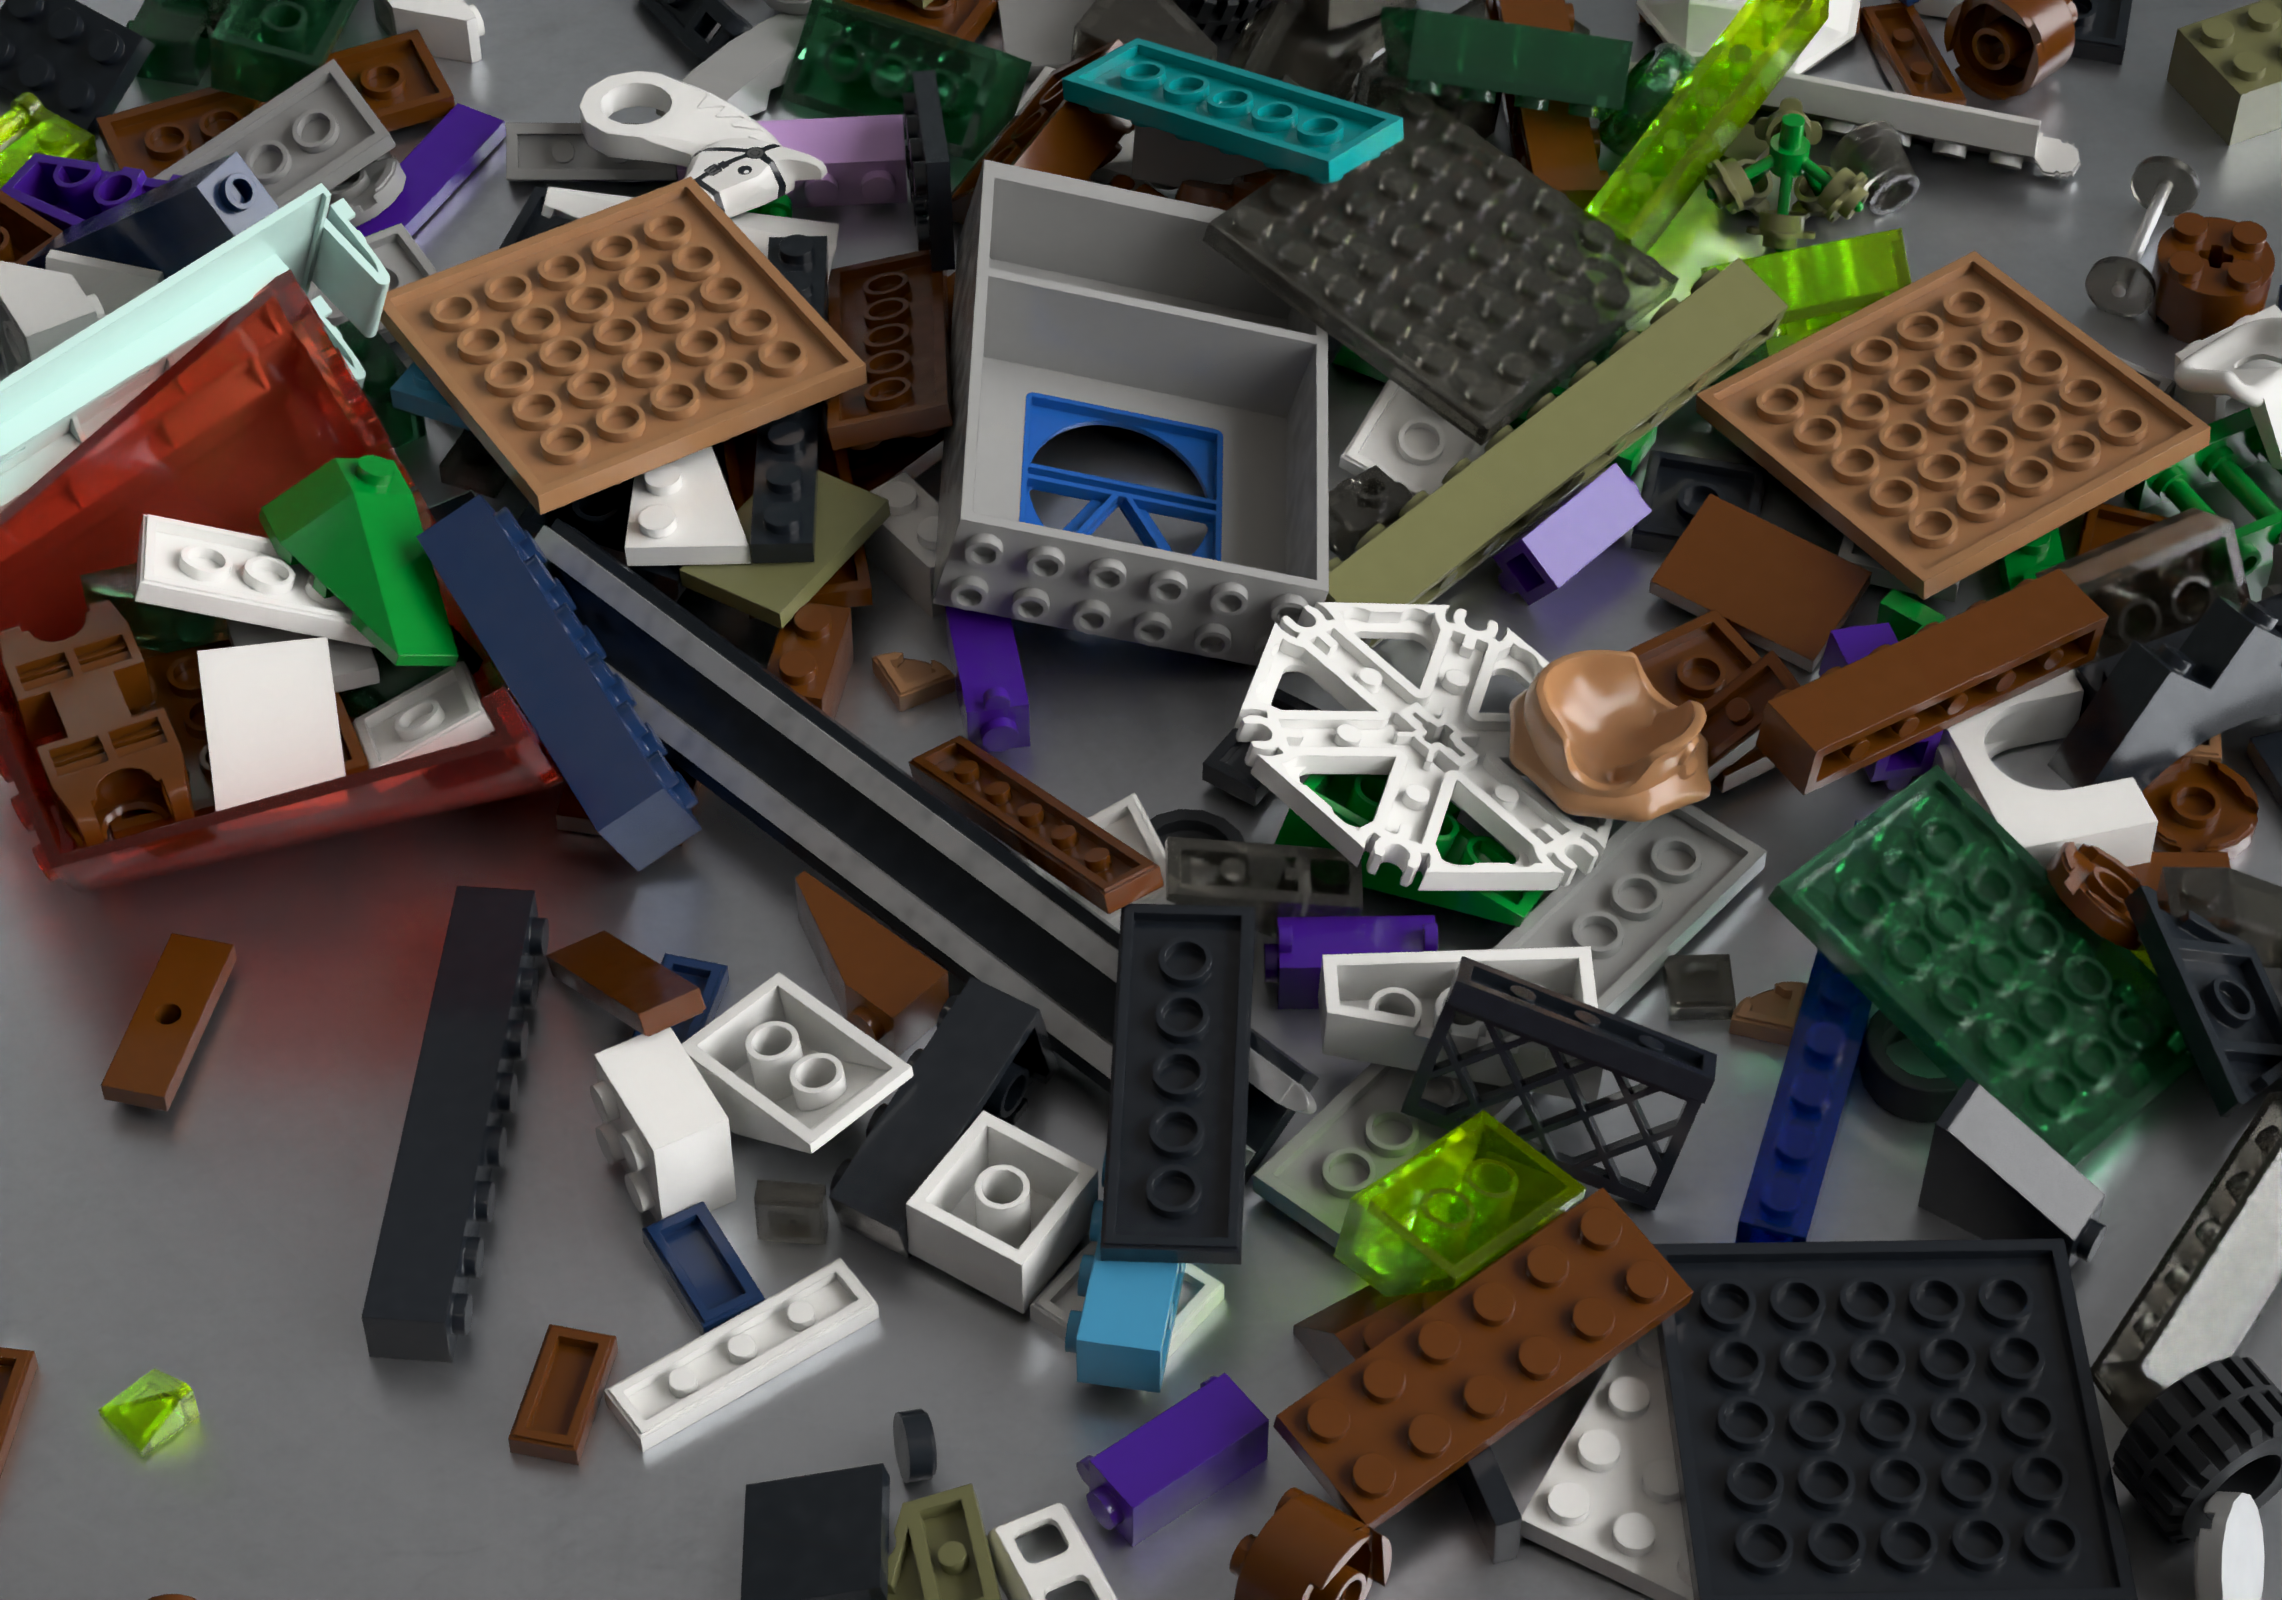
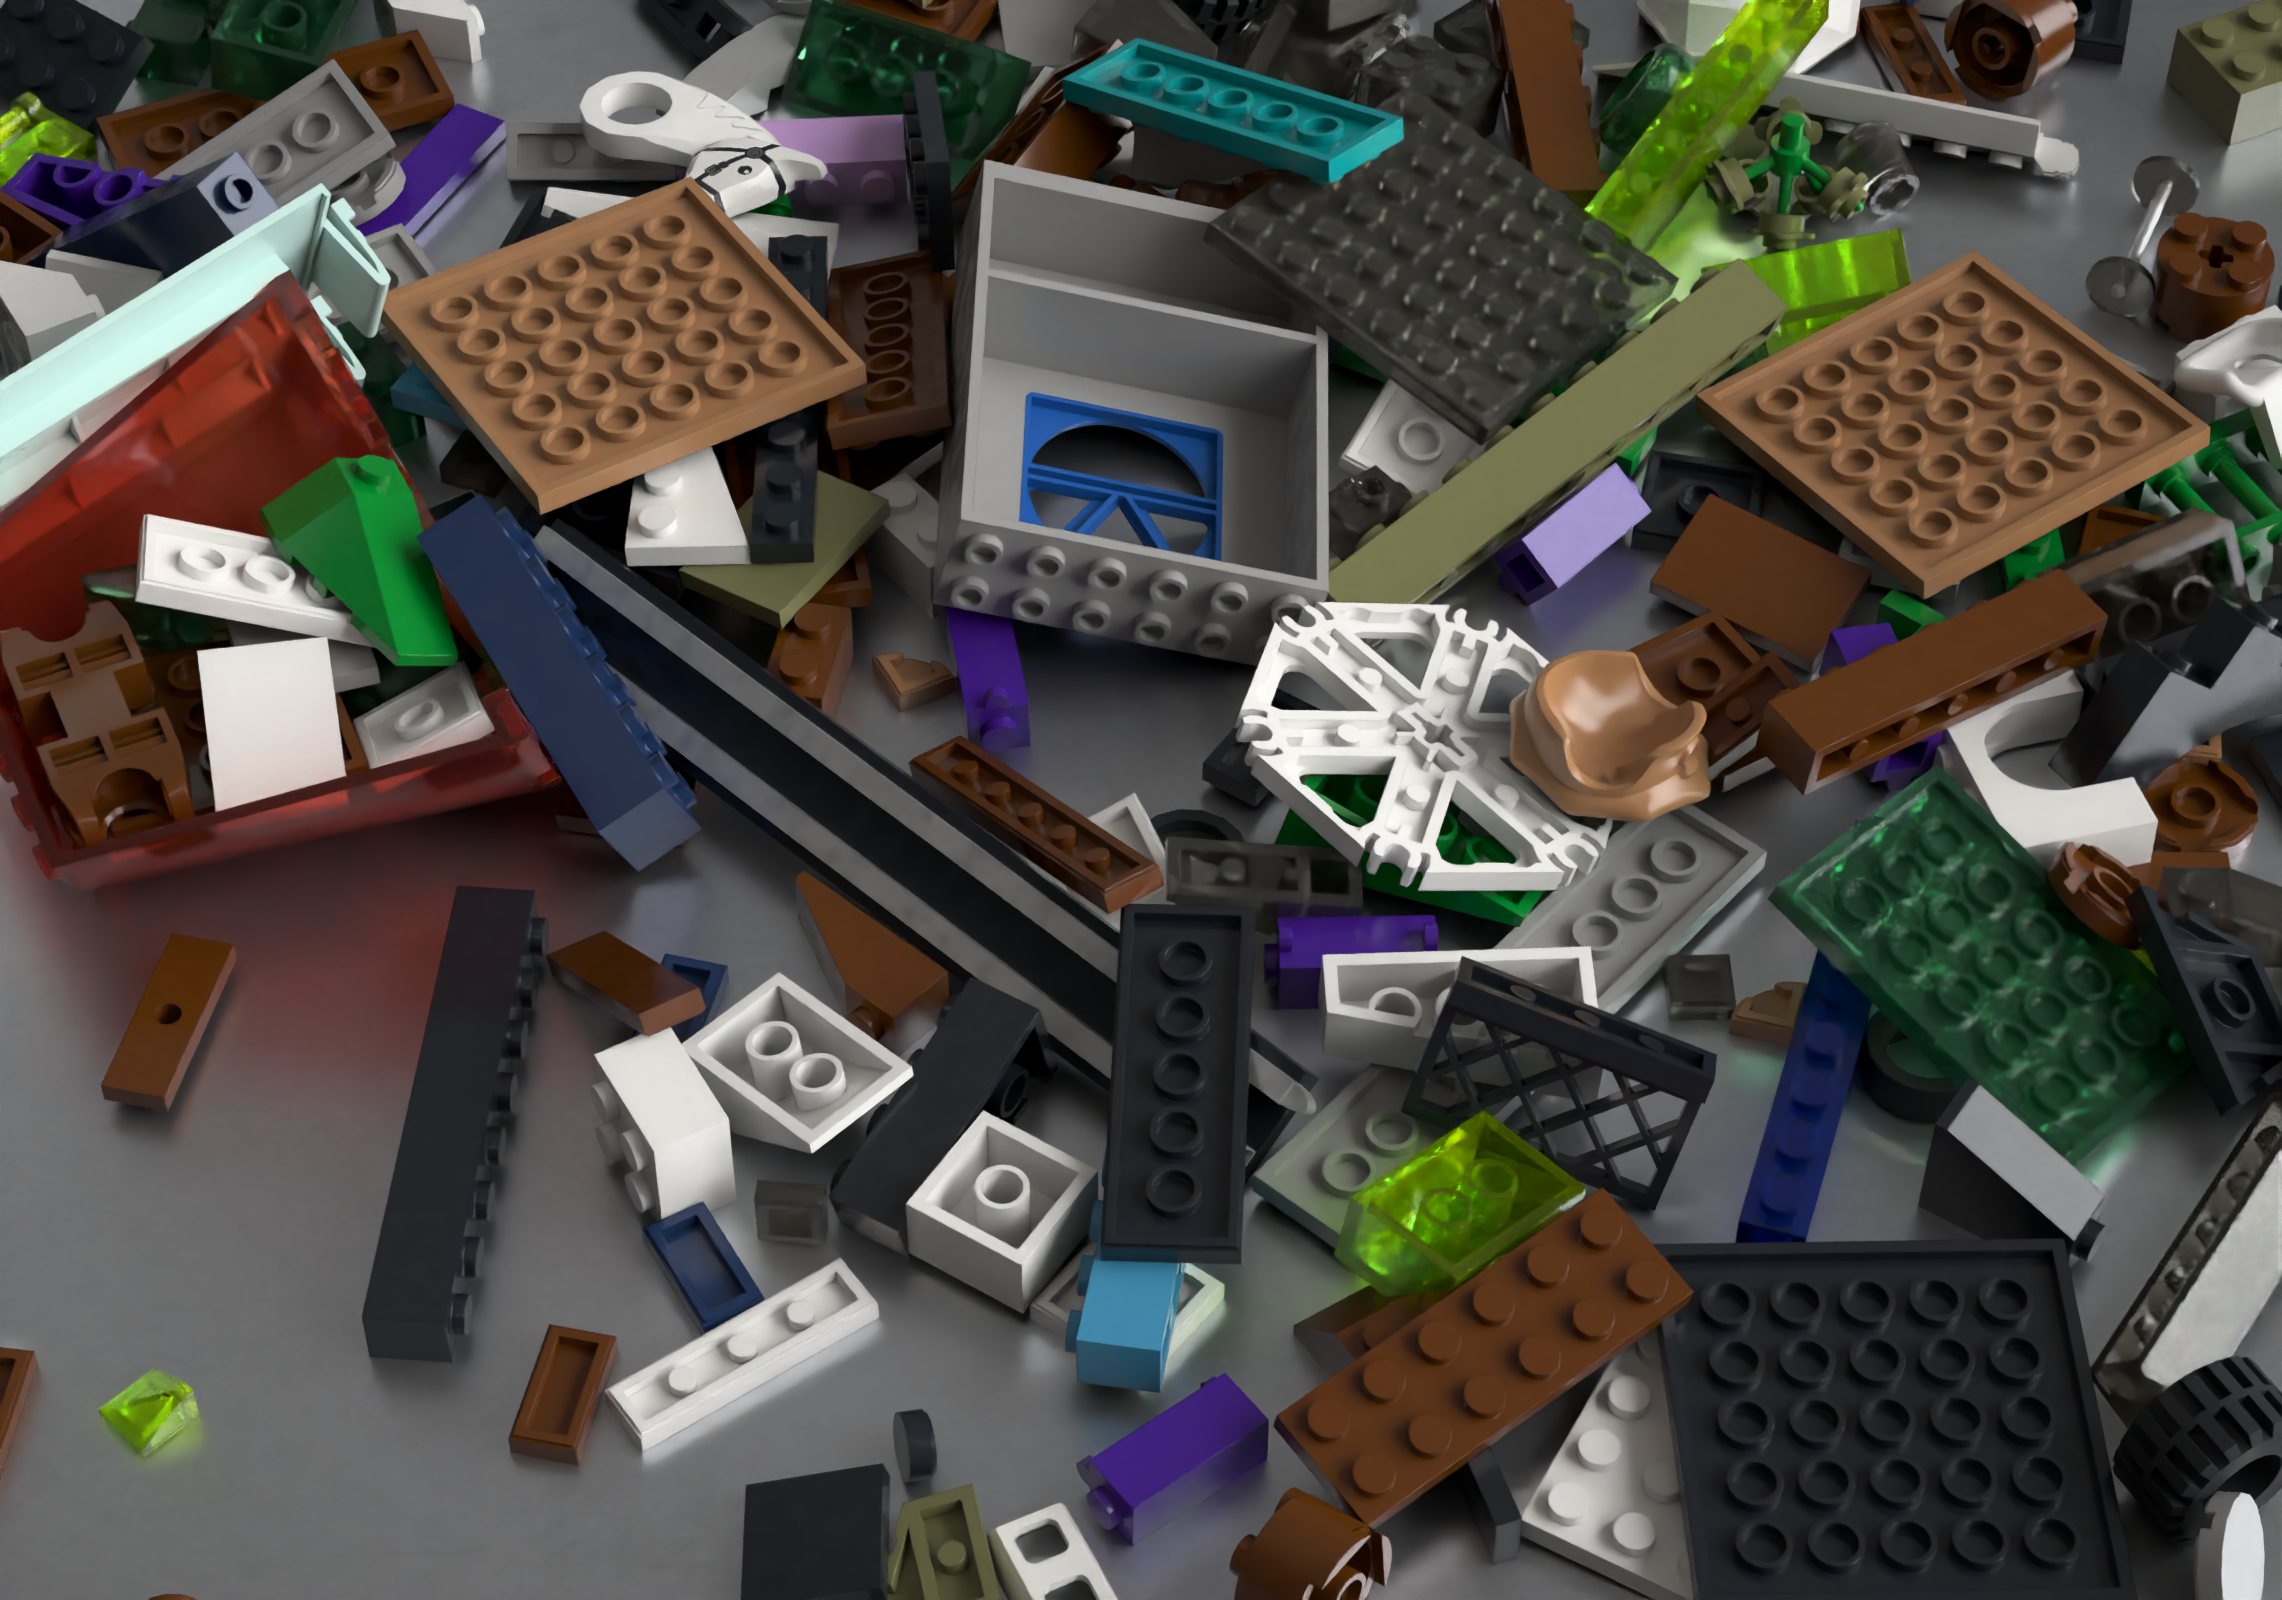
(1505, 59): clear green slope -> none

